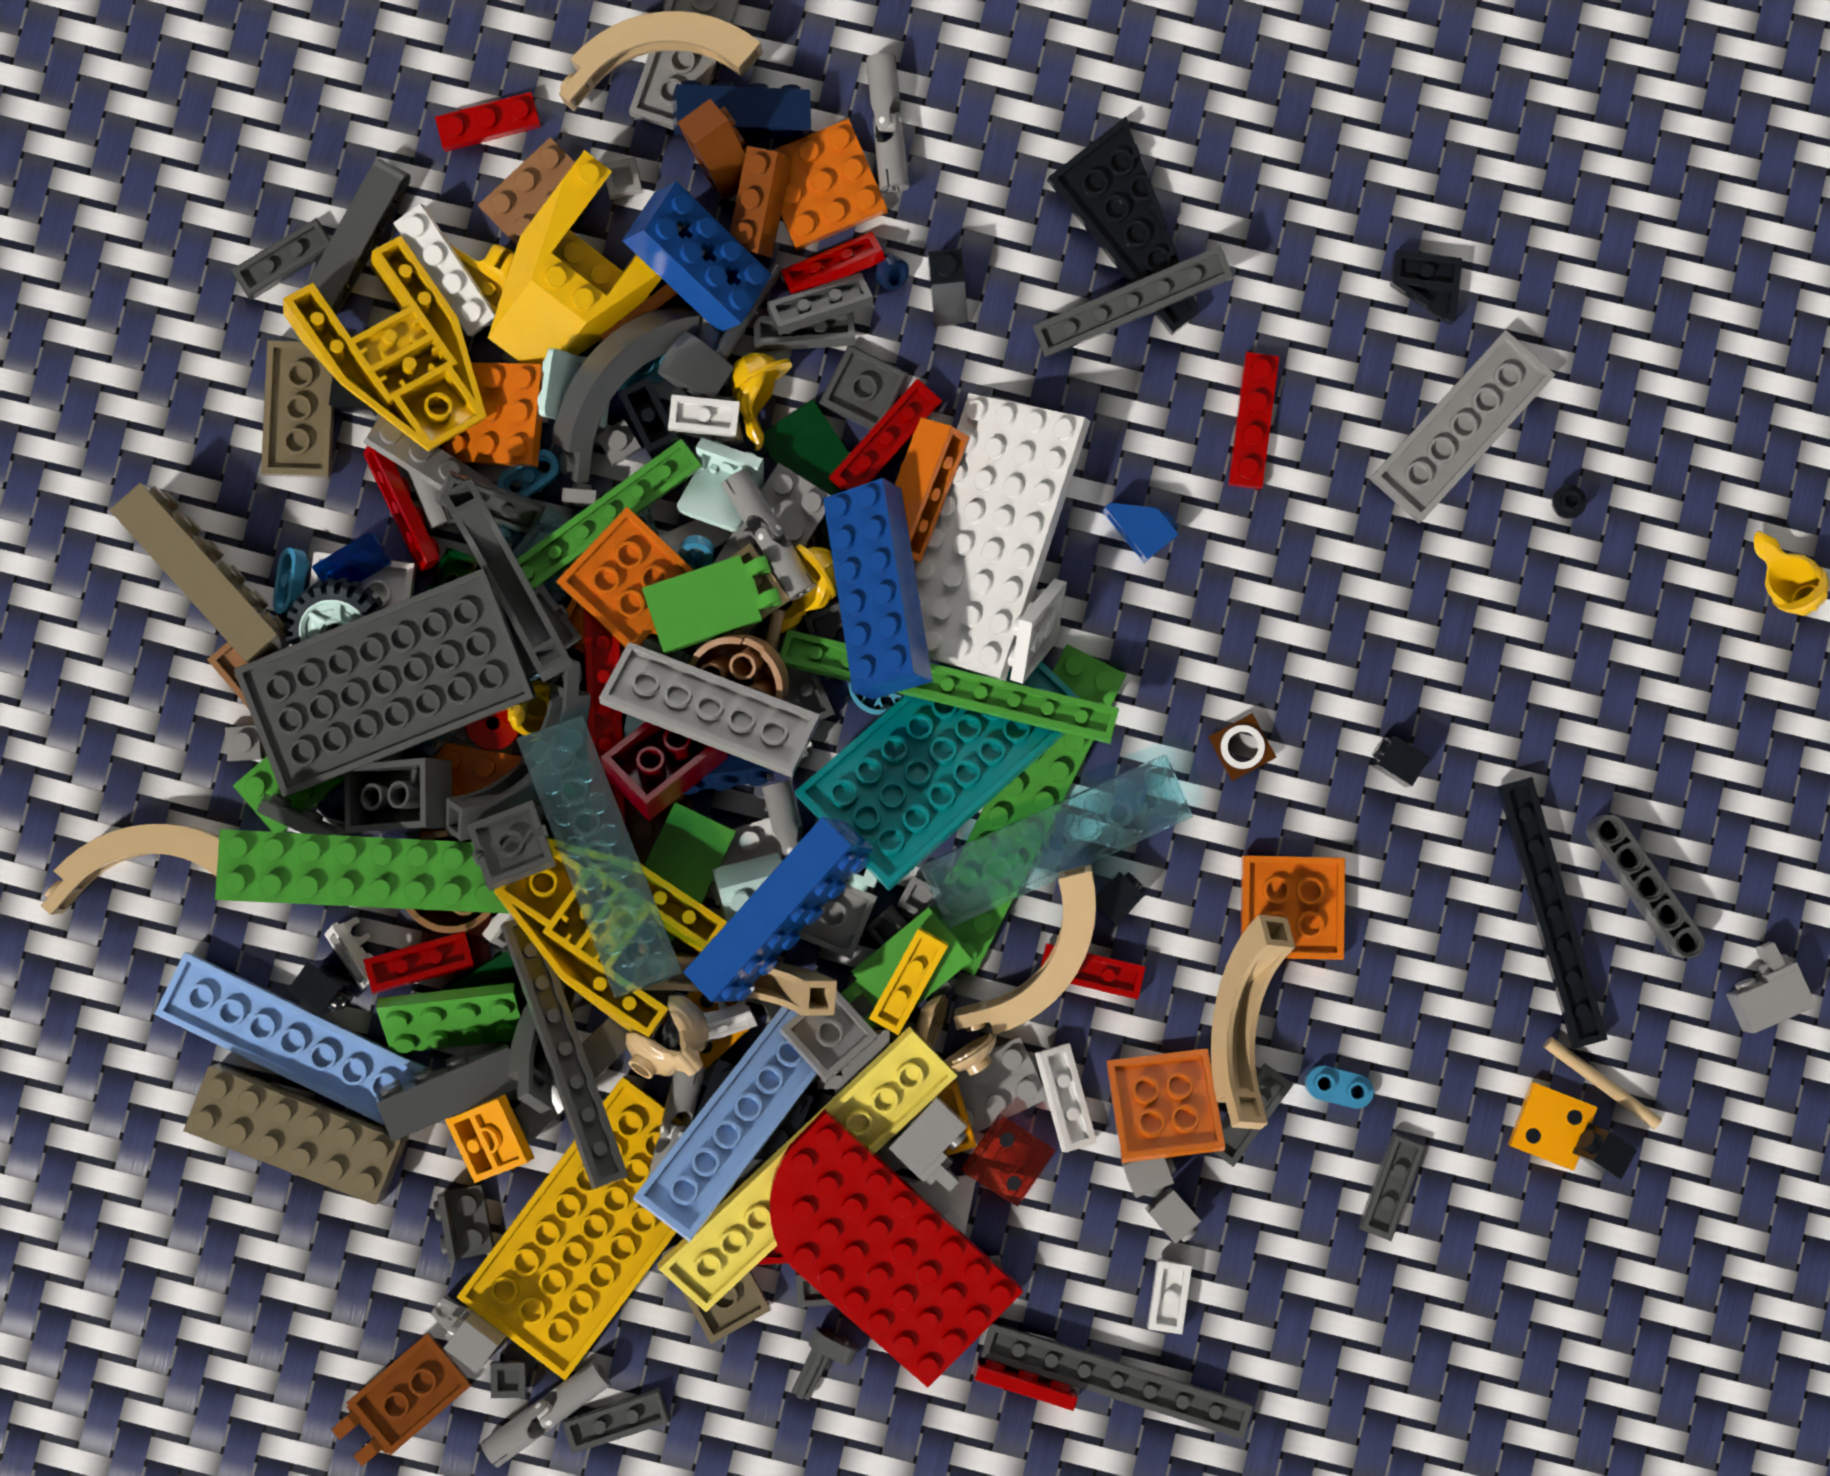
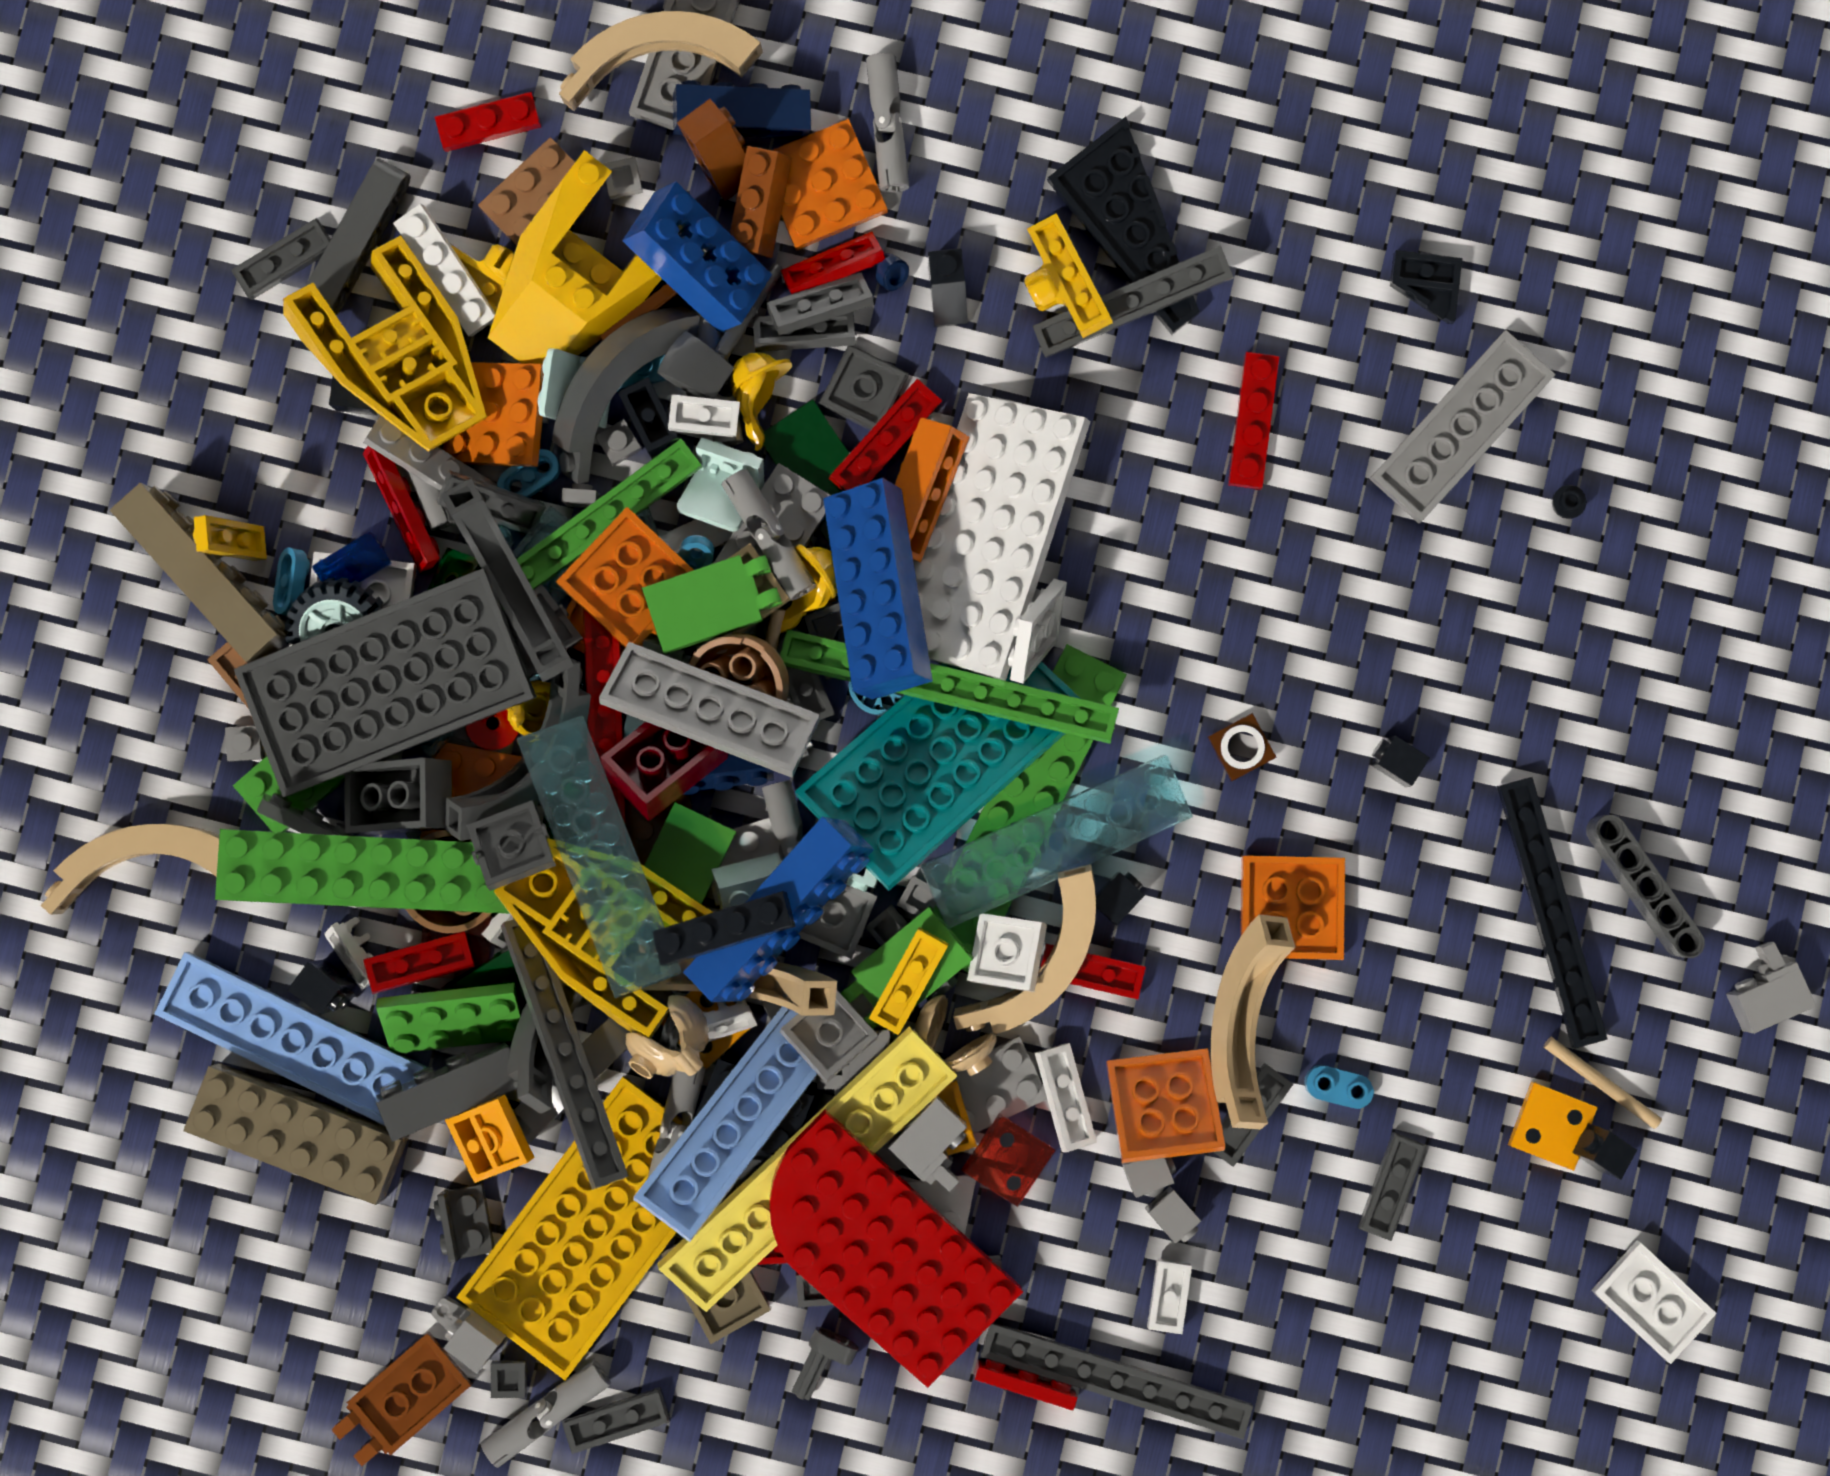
(229, 538): none -> yellow plate
(296, 413): dark tan plate -> none
(723, 928): none -> black plate
(1007, 952): none -> white plate
(1064, 278): none -> yellow plate
(1142, 527): blue slope -> none
(1653, 1302): none -> white plate
(1791, 579): yellow piece -> none

